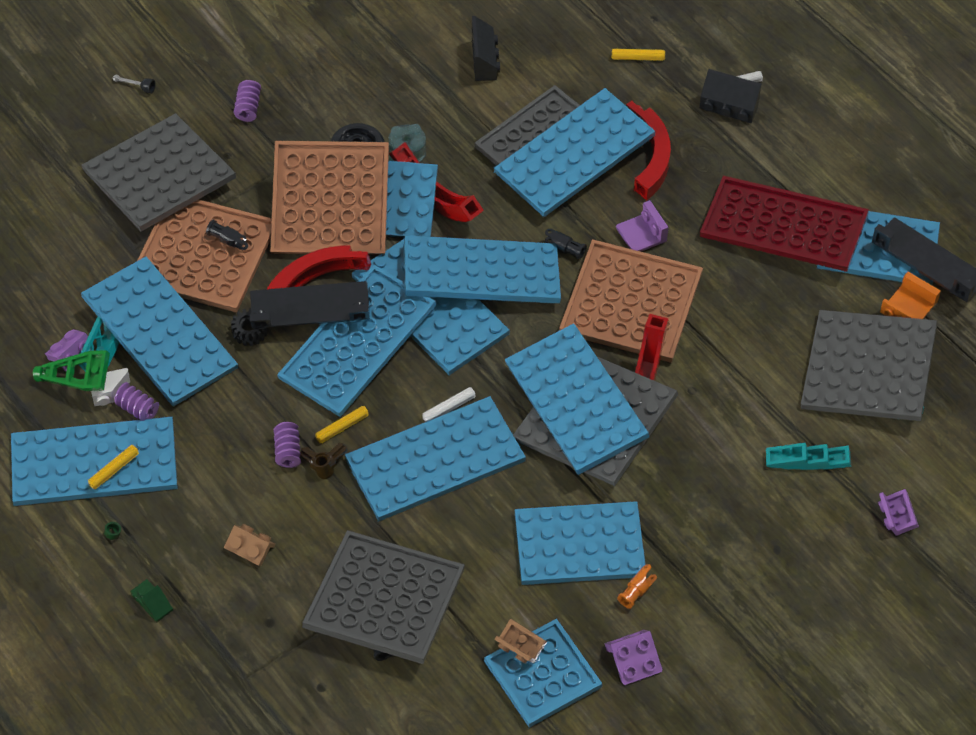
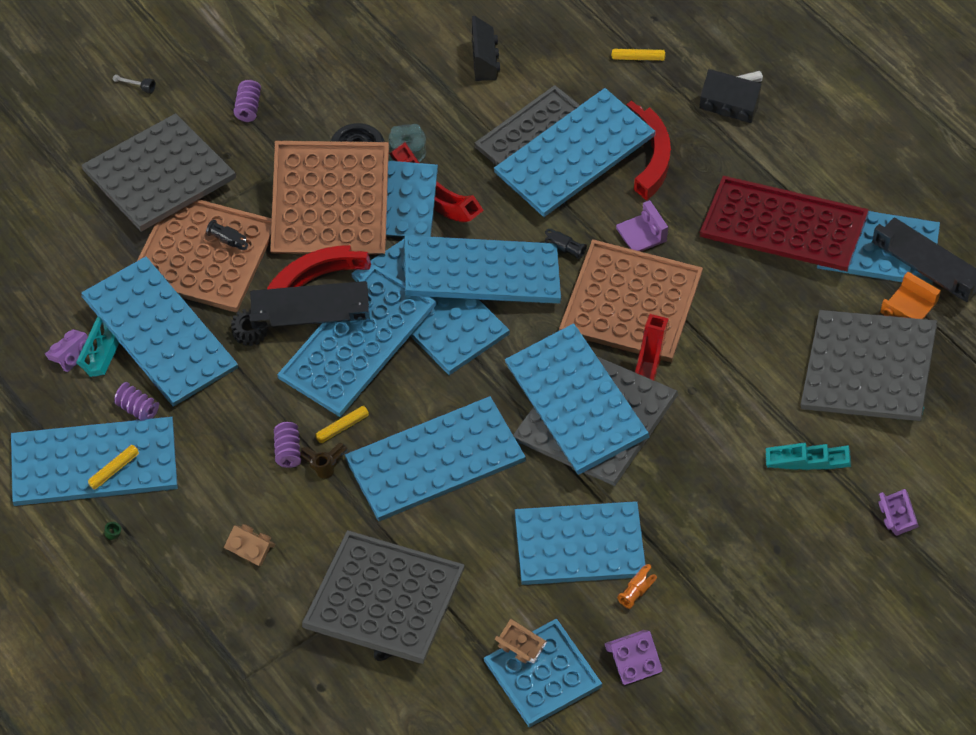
(95, 371): green plate -> none
(114, 380): white slope -> none
(152, 600): dark green slope -> none
(449, 404): white axle -> none

